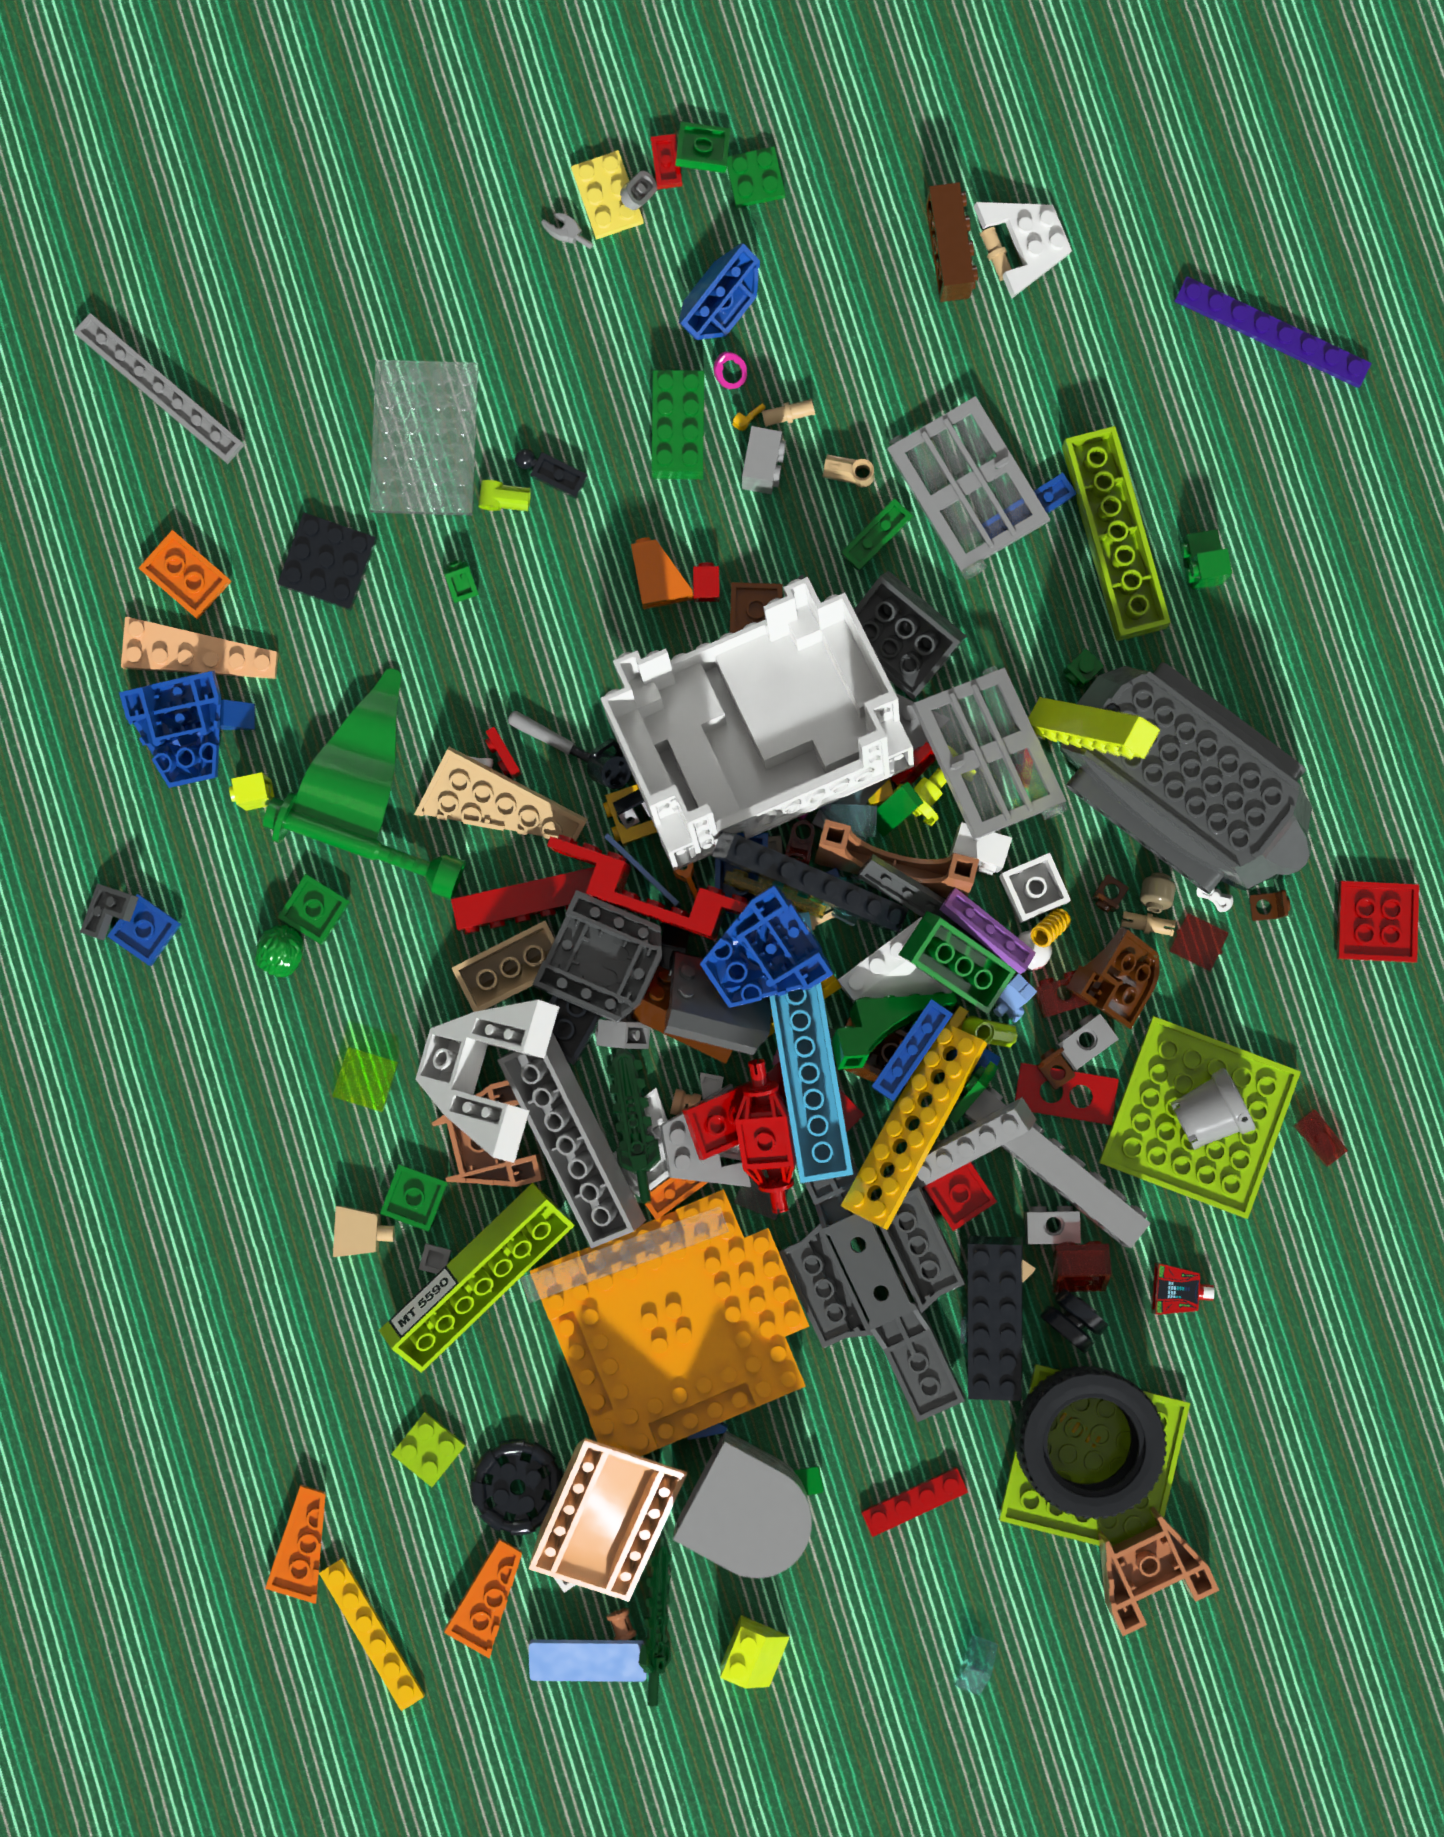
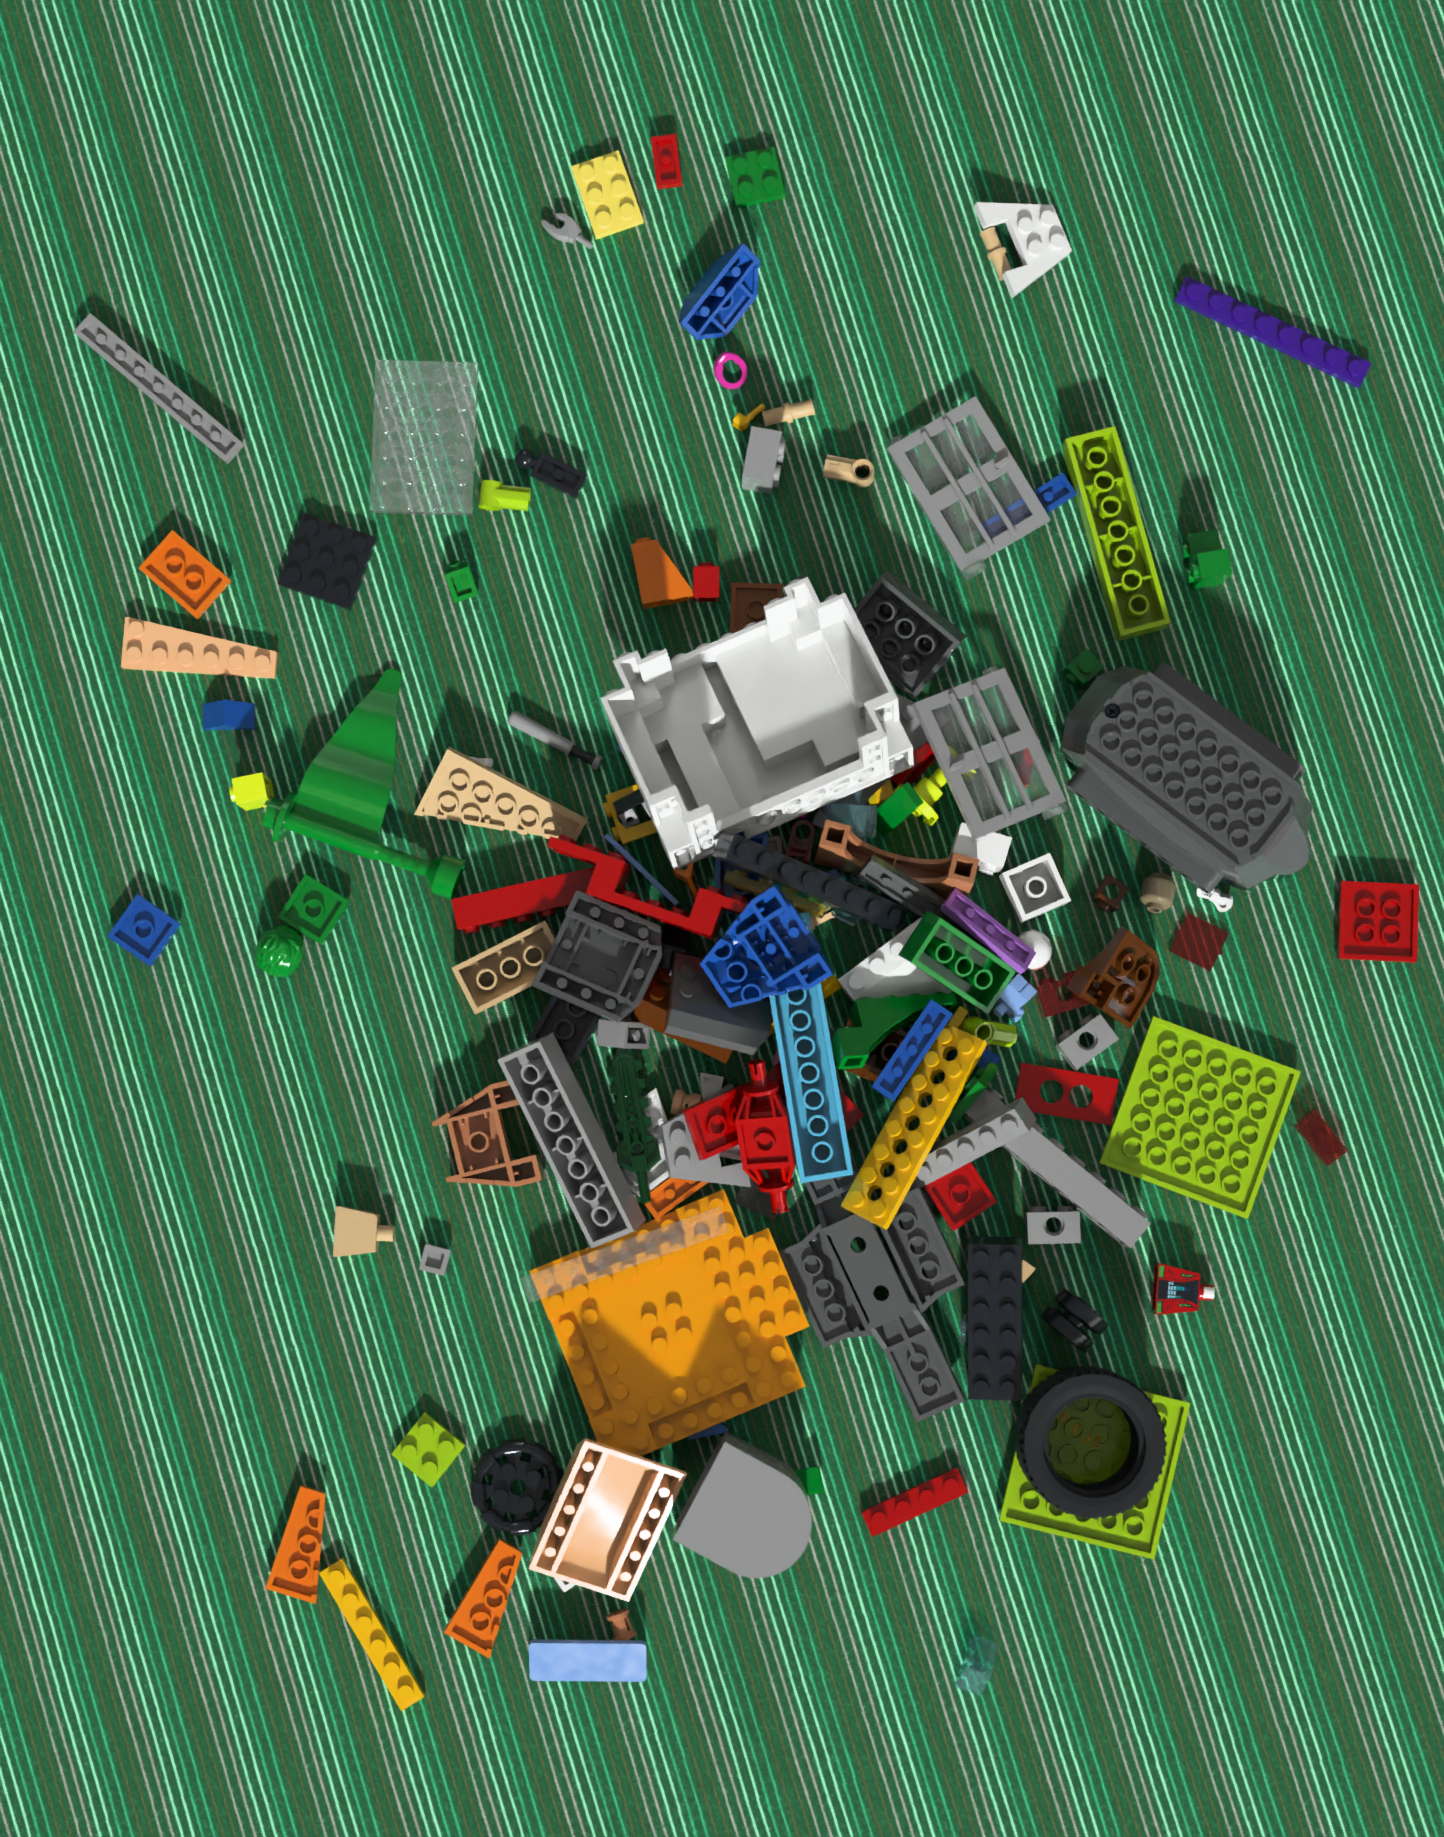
(103, 906): dark grey plate -> none
(179, 725): blue wedge -> none
(365, 1079): clear neon green plate -> none
(414, 1197): green plate -> none
(454, 1062): white piece -> none
(476, 1278): lime brick -> none
(507, 763): red plate -> none
(607, 767): black piece -> none
(638, 190): light grey plate -> none
(656, 1650): dark green bar -> none
(678, 424): green brick -> none
(702, 147): green plate -> none
(753, 1654): neon yellow slope -> none
(876, 534): green plate -> none
(950, 242): reddish brown brick -> none
(1050, 927): yellow piece -> none
(1051, 1059): reddish brown bracket -> none
(1081, 1267): clear red slope -> none
(1092, 728): neon yellow brick -> none
(1146, 1566): nougat wedge -> none
(1148, 923): tan pin -> none
(1213, 1111): light grey piece -> none
(1279, 905): reddish brown bracket -> none

